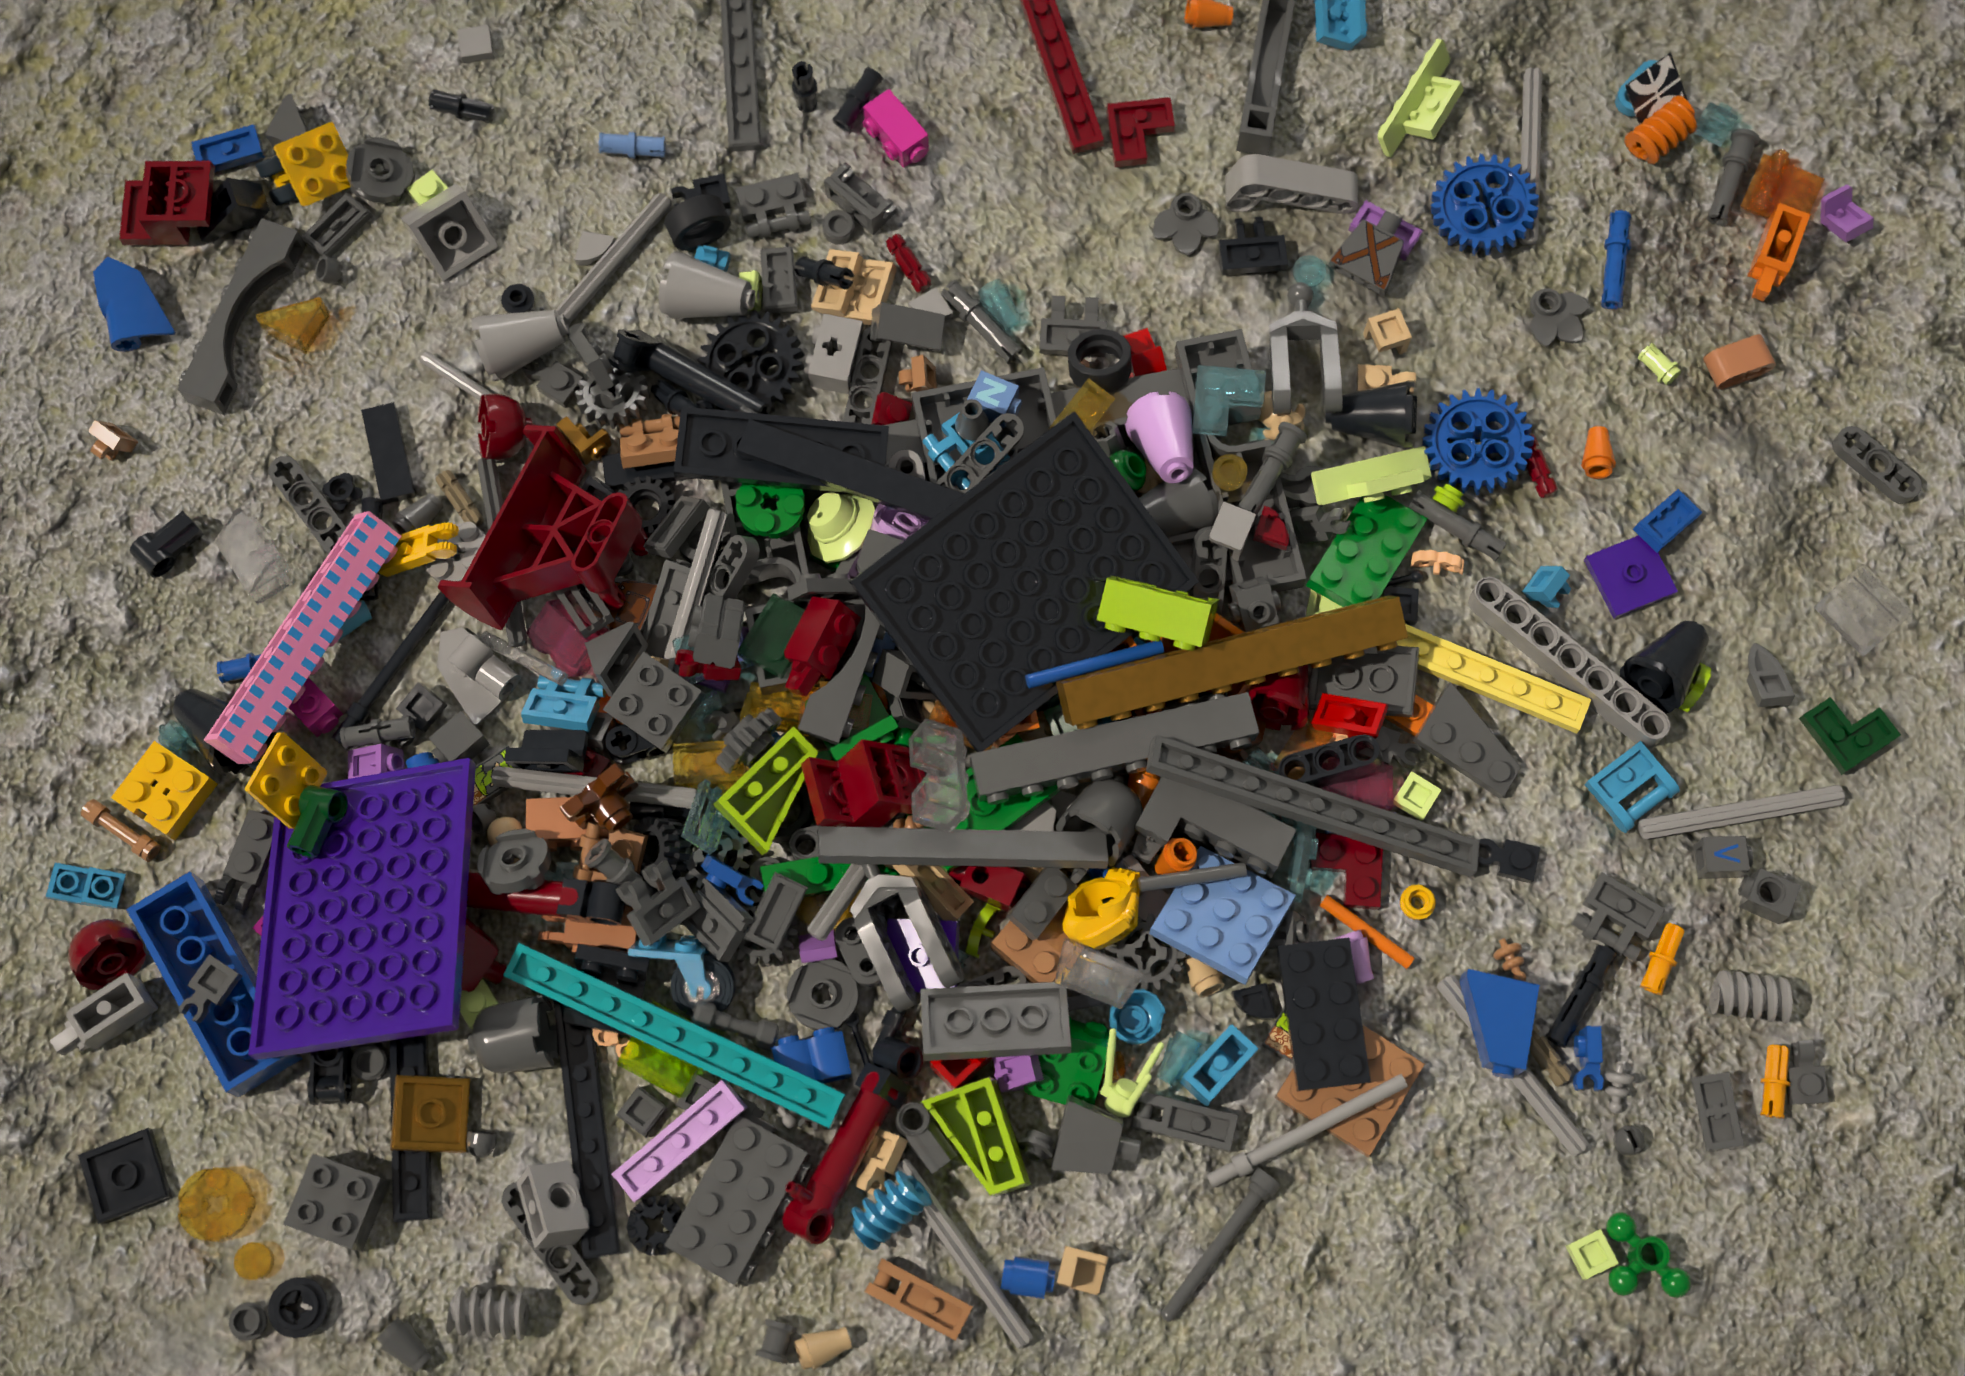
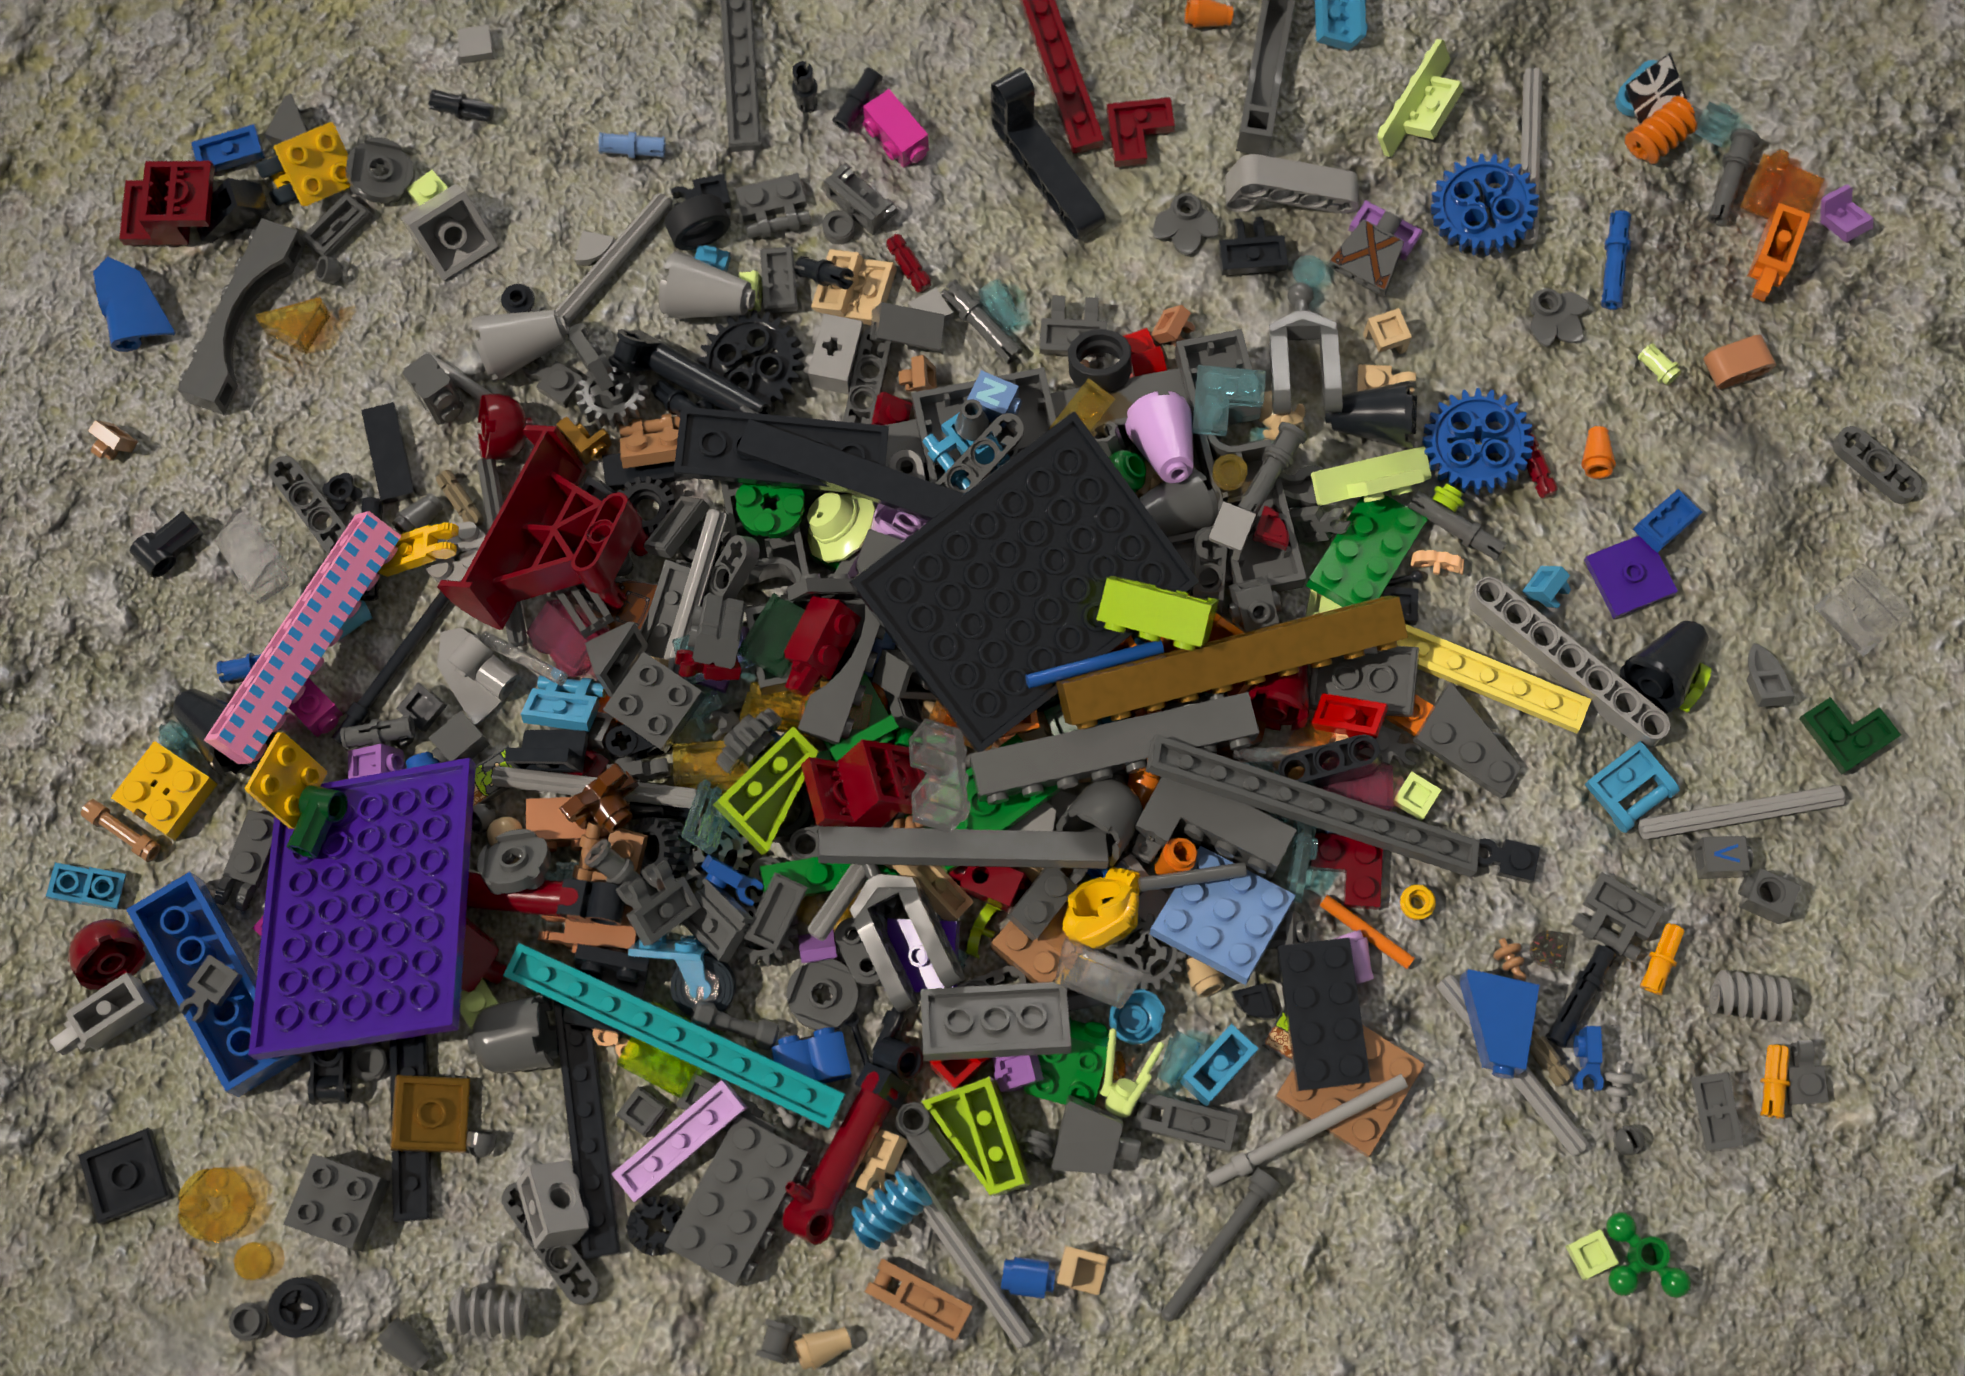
(434, 389): none -> dark grey brick
(644, 770): none -> dark grey plate
(1038, 156): none -> black beam
(1171, 324): none -> nougat tile
(1266, 754): none -> clear bar
(1549, 949): none -> clear smoke tile

